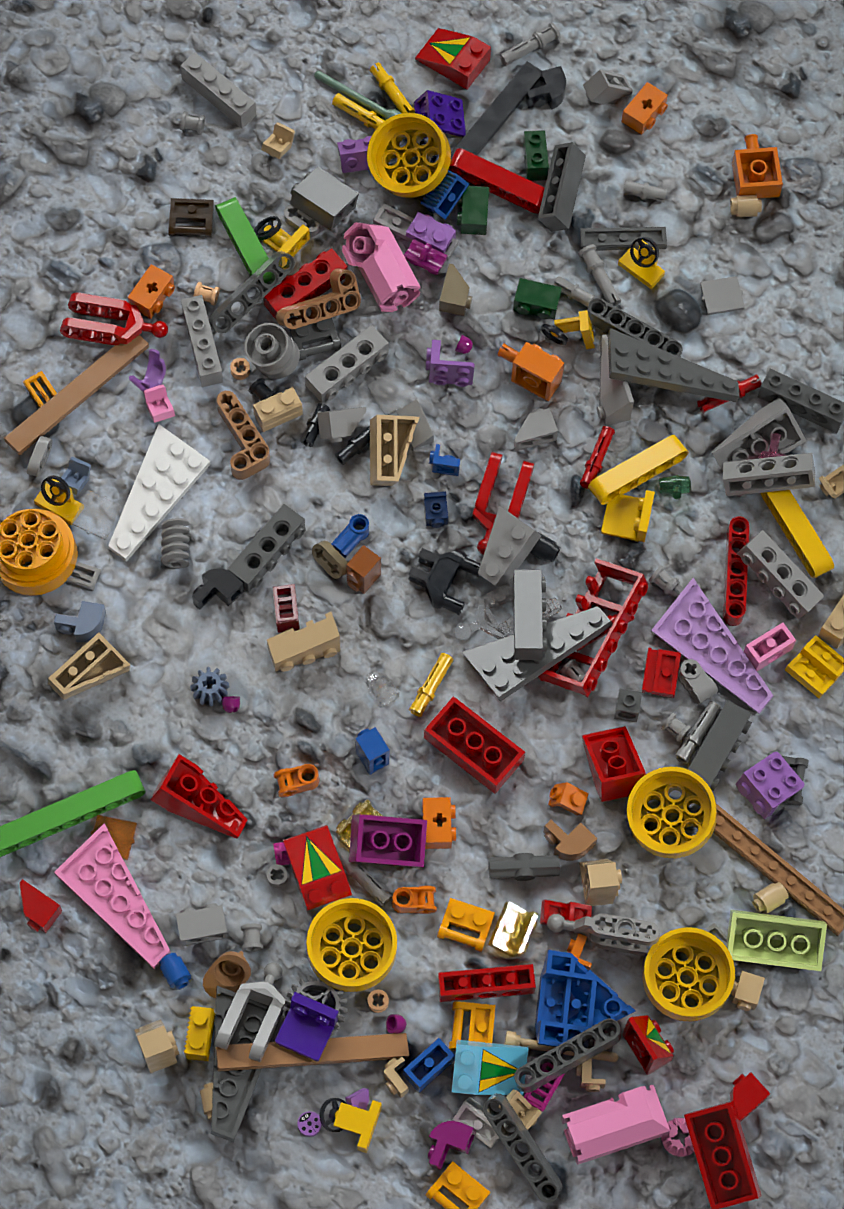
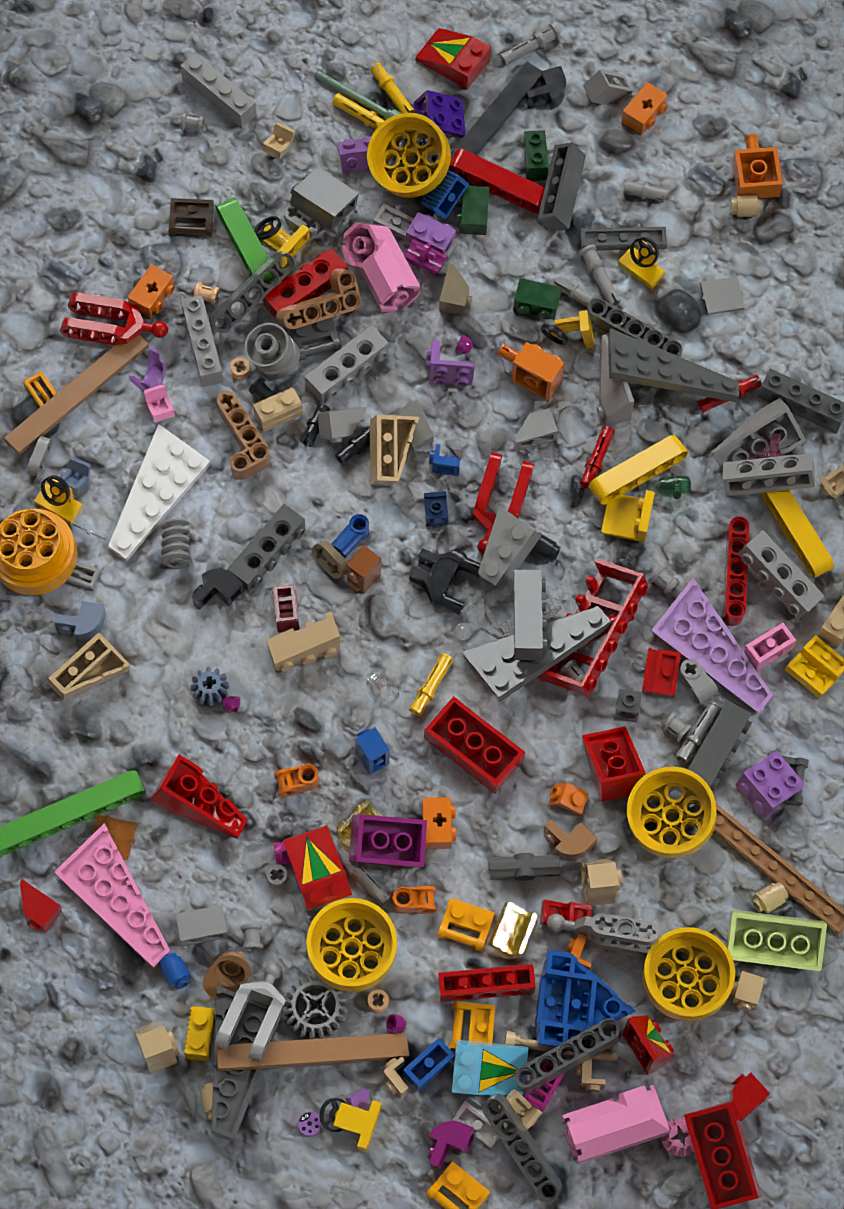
(307, 1027): dark purple bracket -> none

